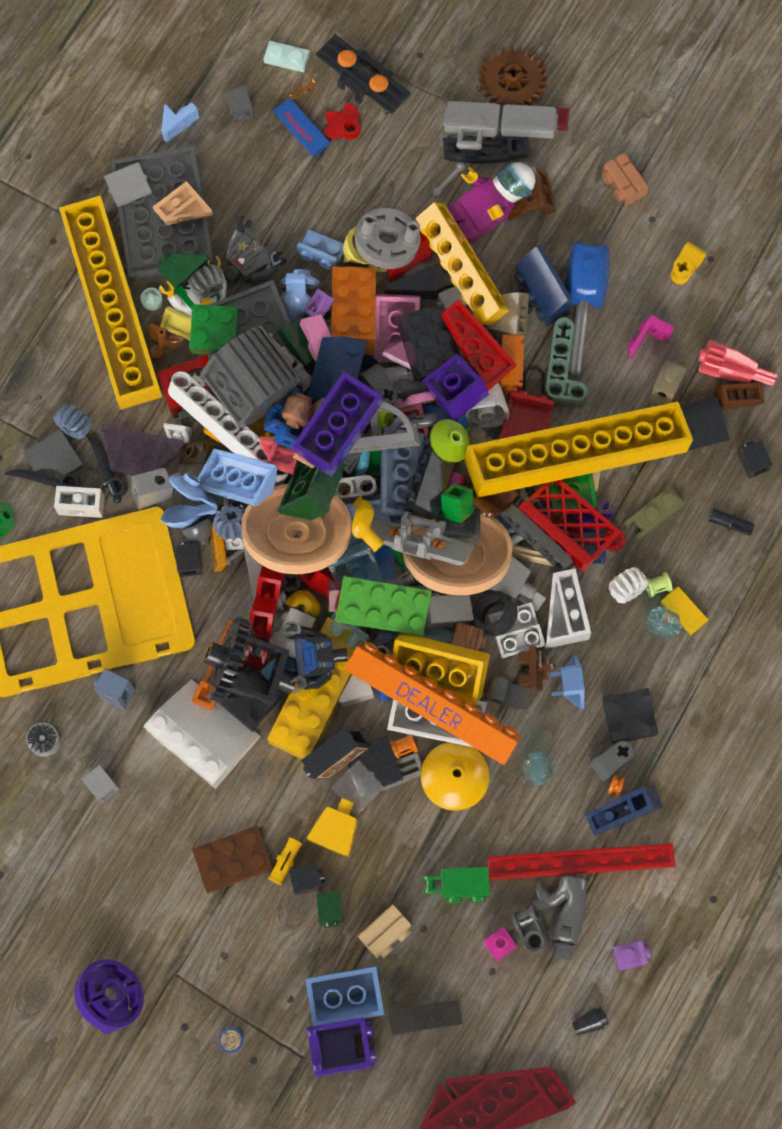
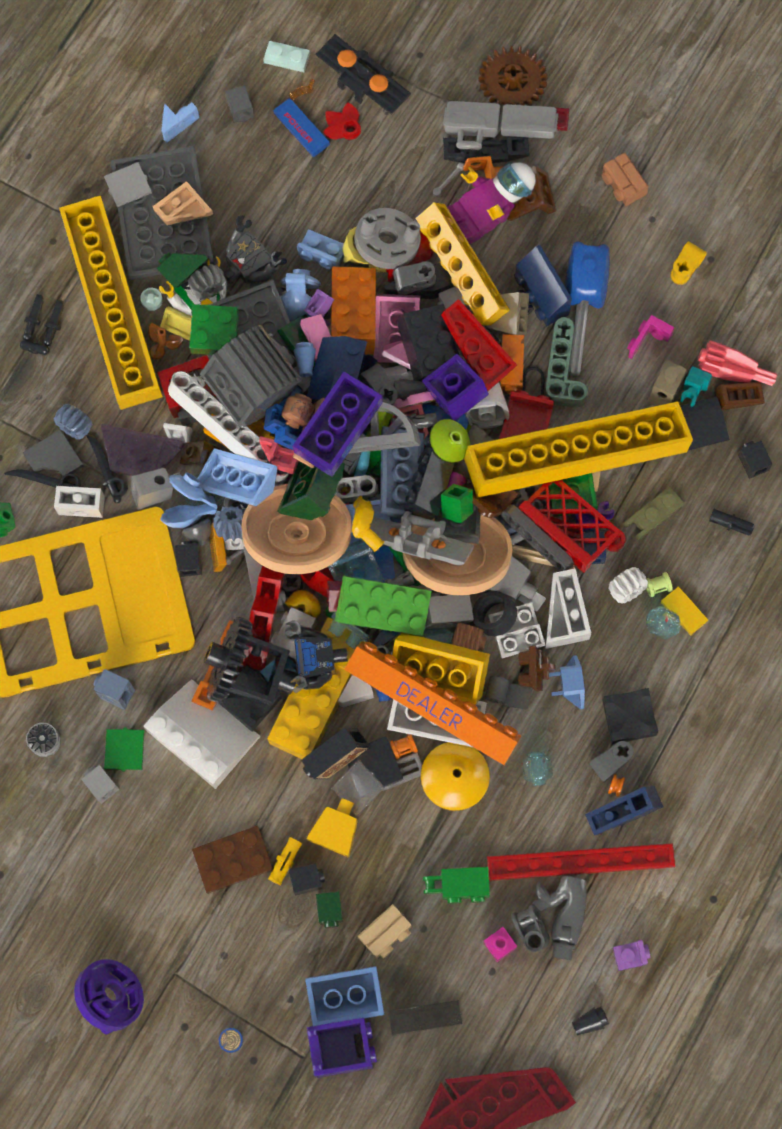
(32, 321): none -> black piece
(124, 749): none -> green piece
(305, 357): none -> medium blue cone
(412, 277): none -> dark grey piece
(485, 163): none -> orange bracket
(694, 383): none -> teal piece

